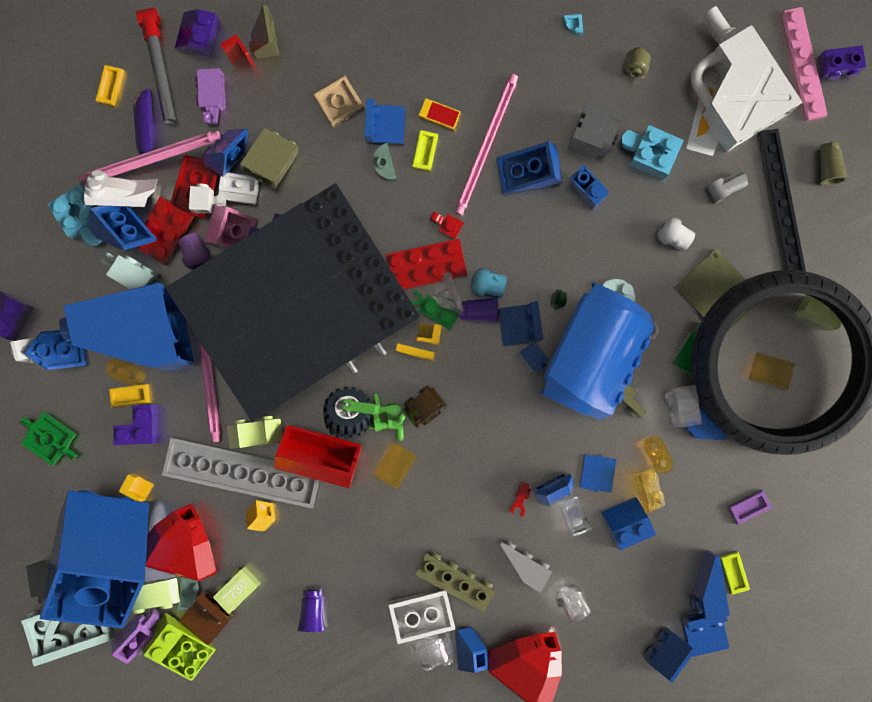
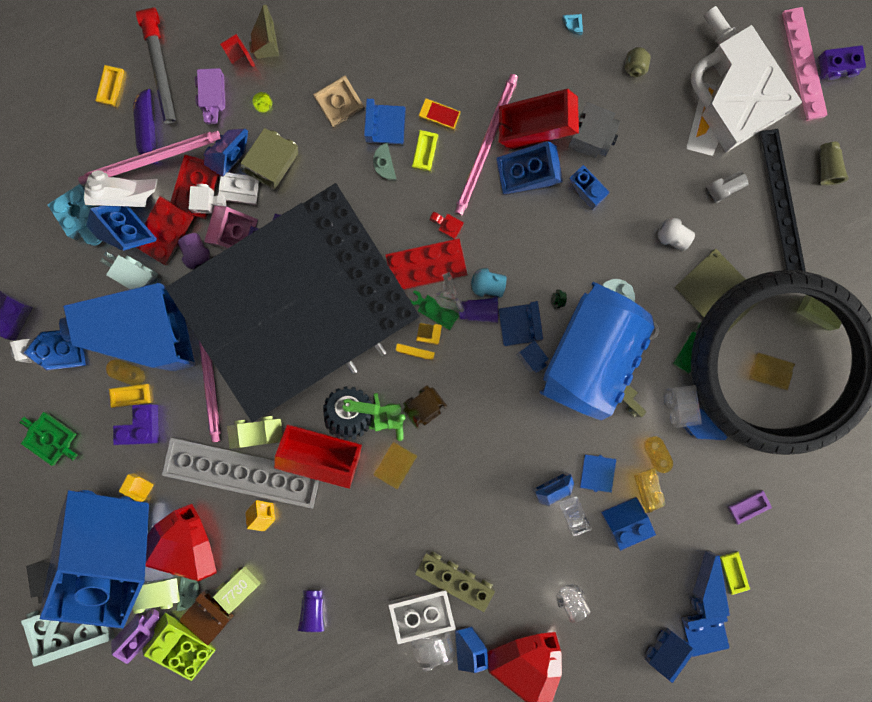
(198, 32): dark purple slope -> none
(262, 102): none -> clear neon green tile
(522, 493): red plate -> none
(530, 571): light grey slope -> none
(539, 119): none -> red piece
(652, 150): medium azure brick -> none

